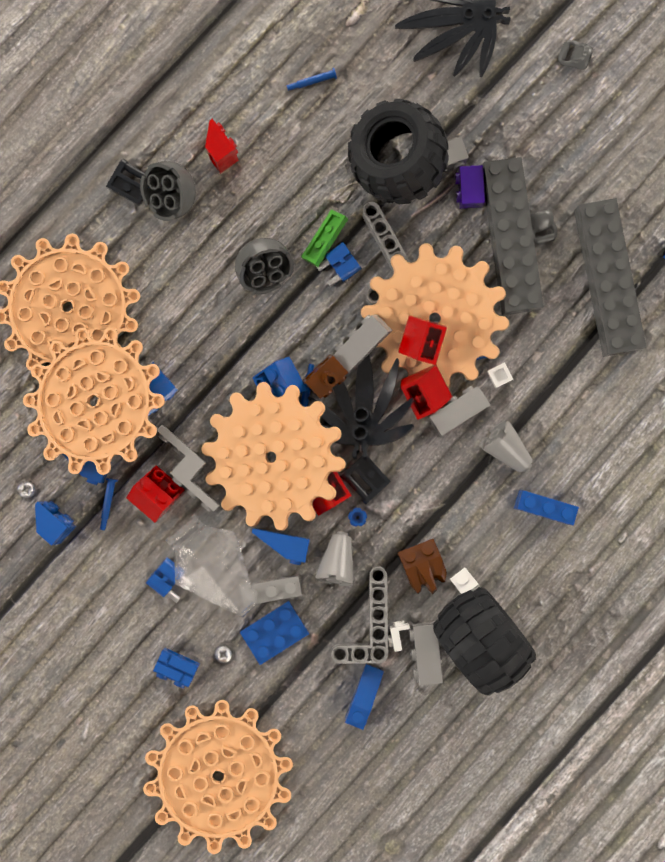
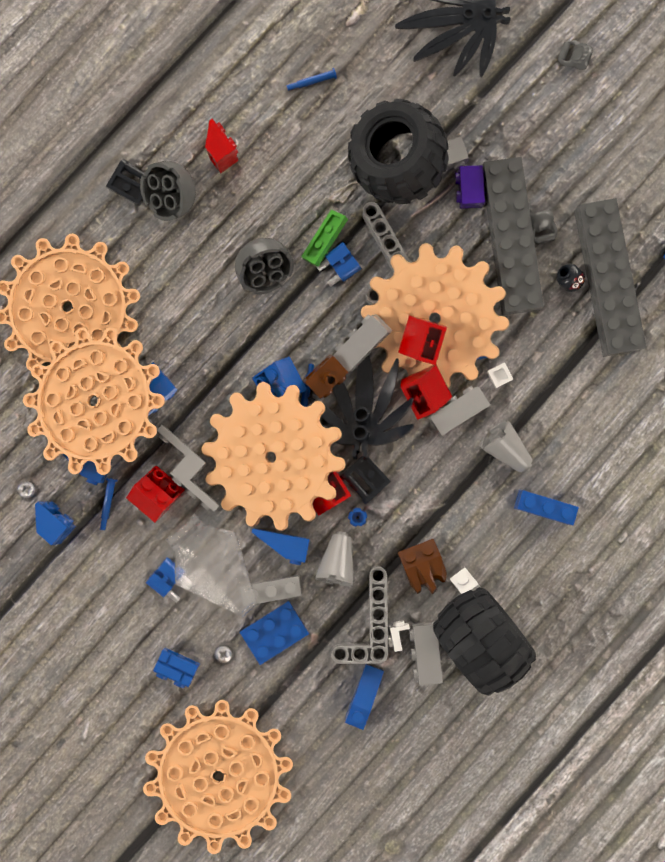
(570, 277): none -> black head

